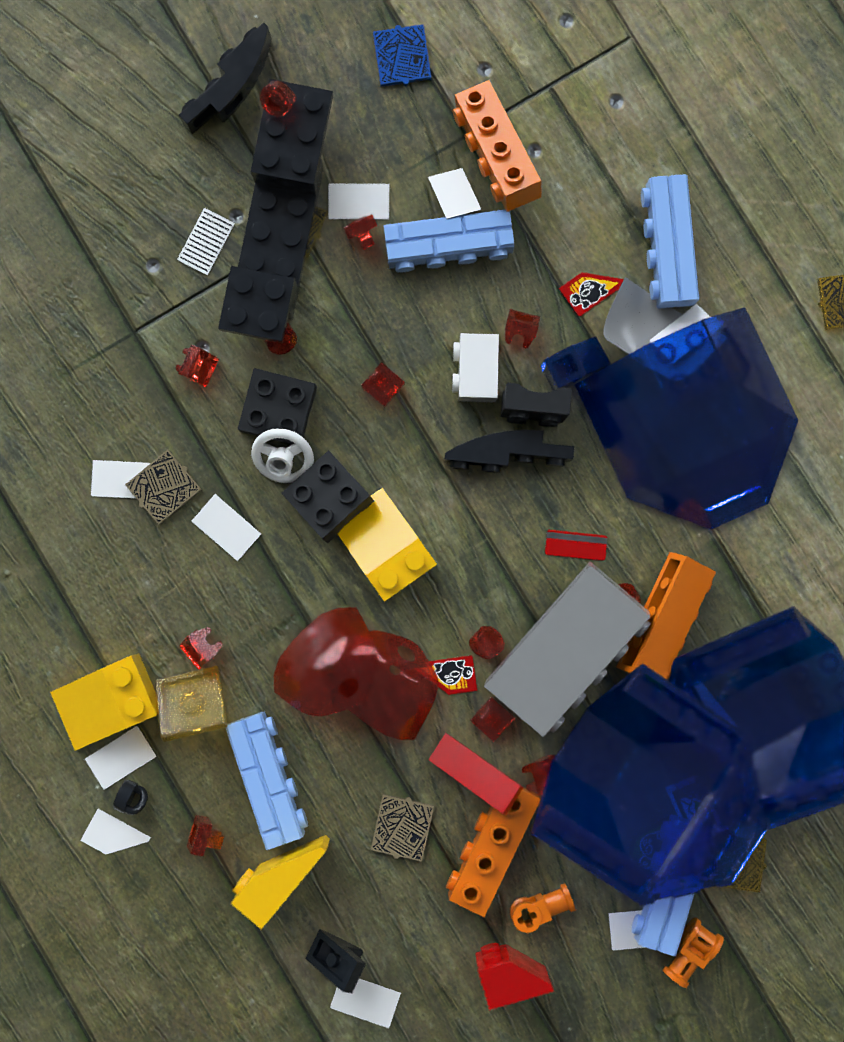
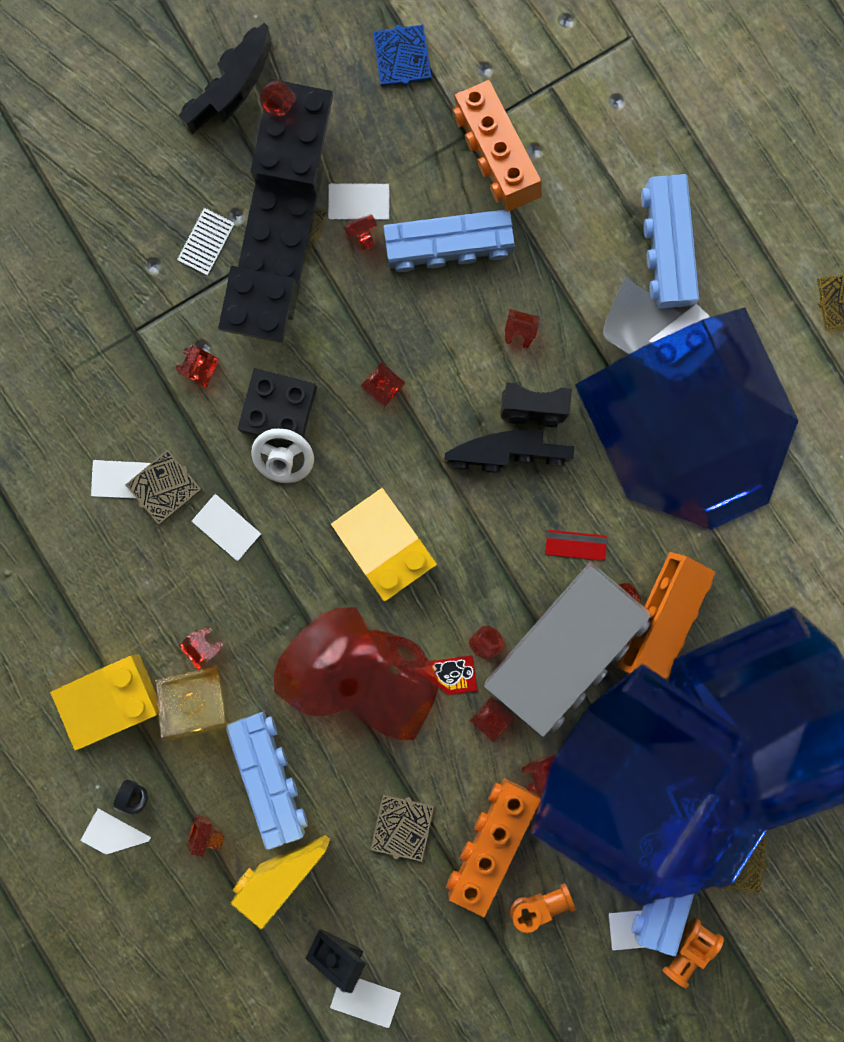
(120, 757): white sticker -> none
(288, 344): clear red tile -> none
(327, 496): black brick -> none
(454, 193): white sticker -> none
(476, 774): red tile -> none
(477, 367): white brick -> none
(510, 975): red slope -> none
(574, 363): clear blue slope -> none
(588, 290): sticker -> none

